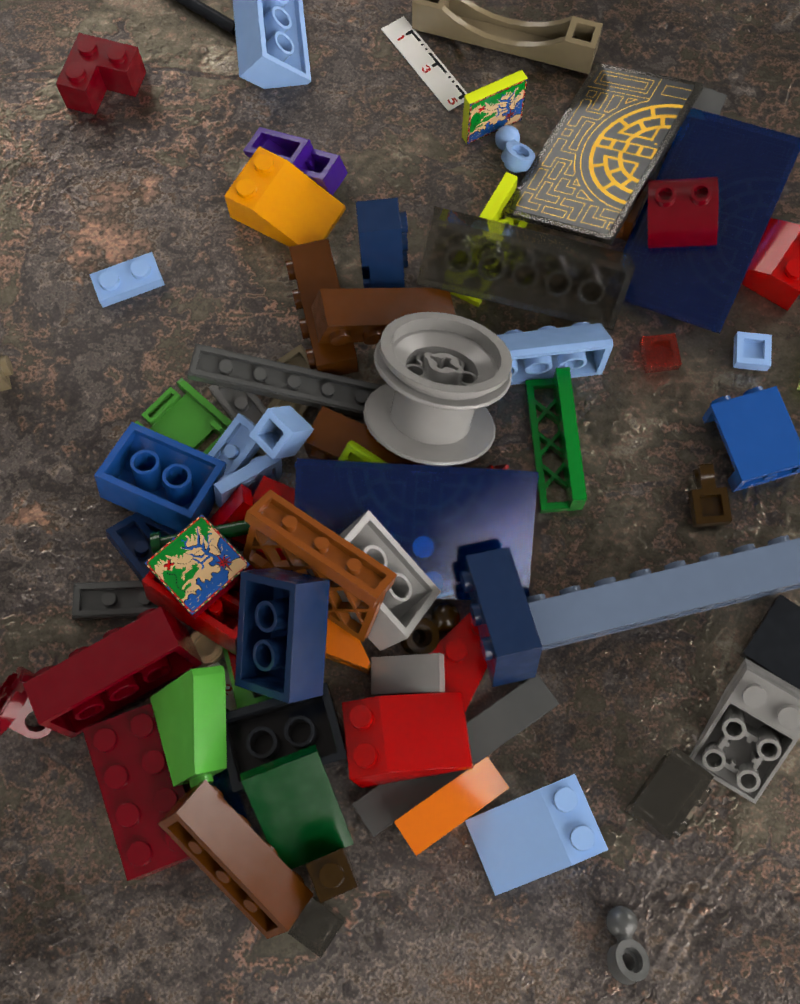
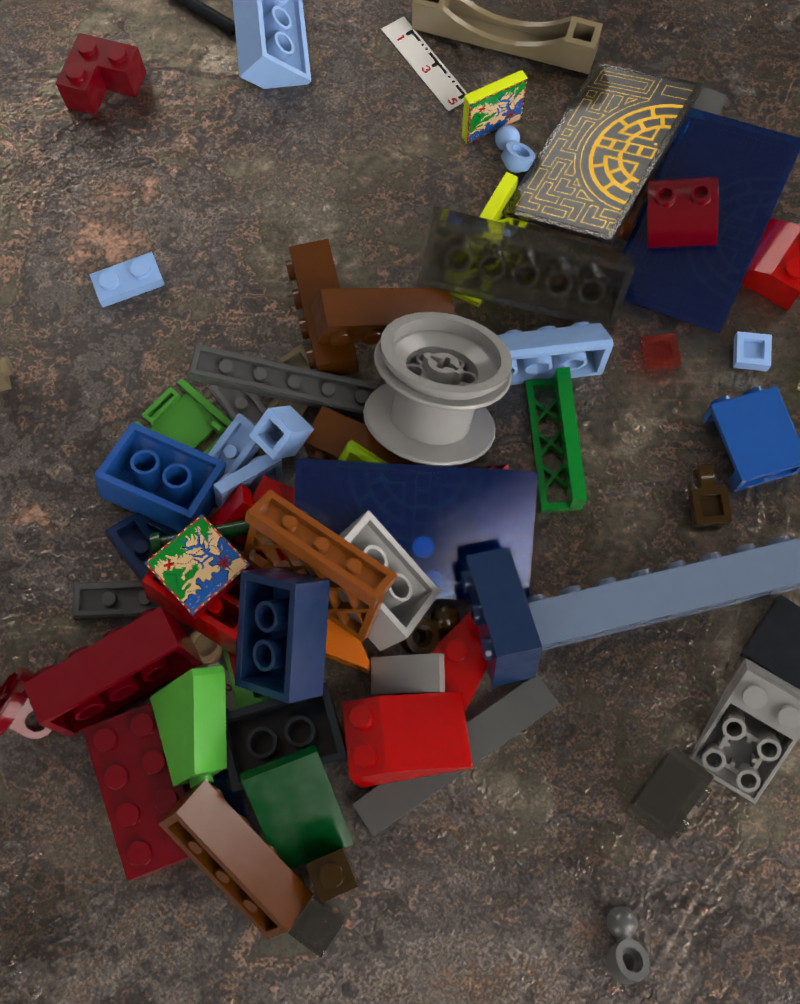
(282, 201): light orange slope -> none
(318, 165): dark purple slope -> none
(382, 242): dark blue wedge -> none
(451, 805): orange slope -> none
(536, 835): light blue slope -> none

